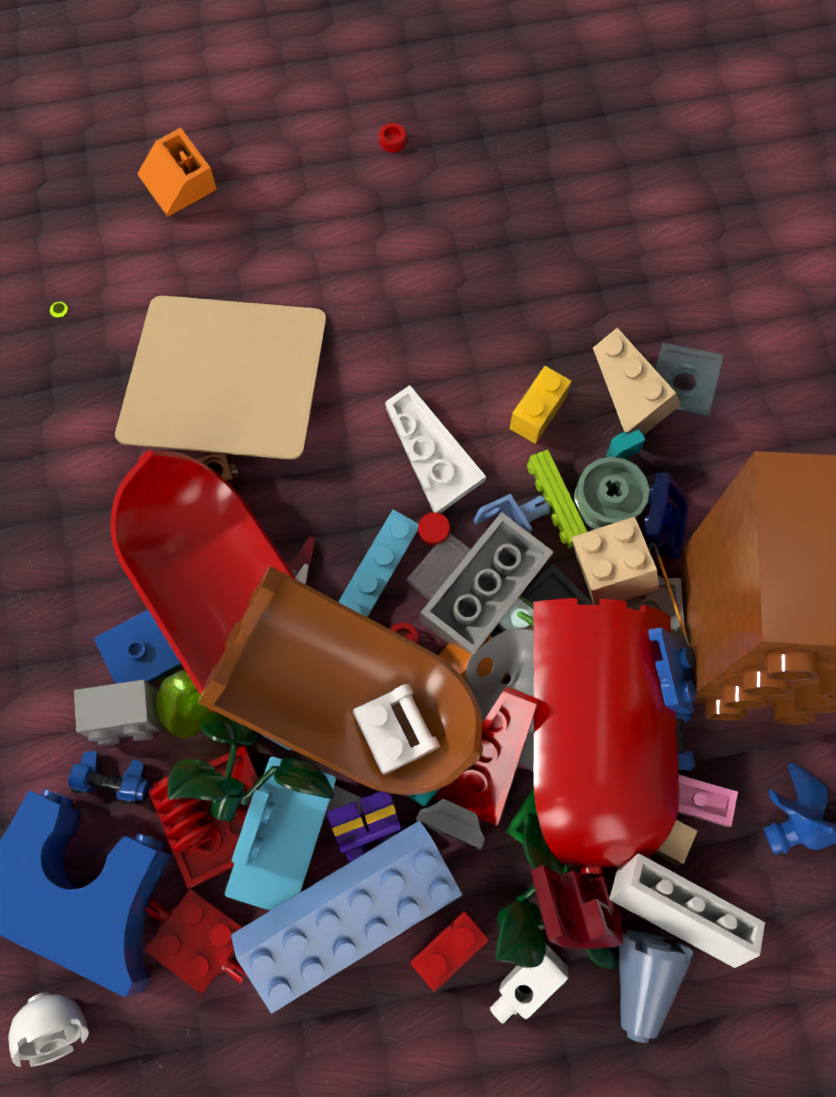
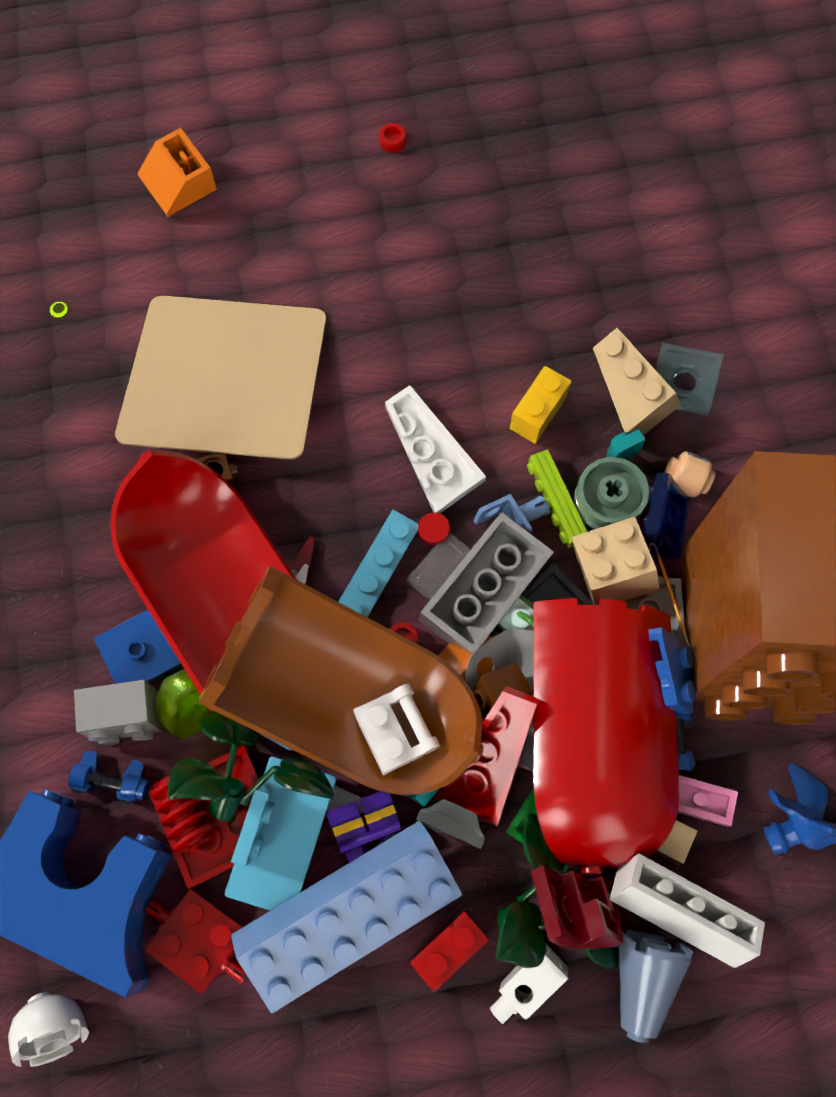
(493, 683): none -> reddish brown brick
(691, 473): none -> light nougat head

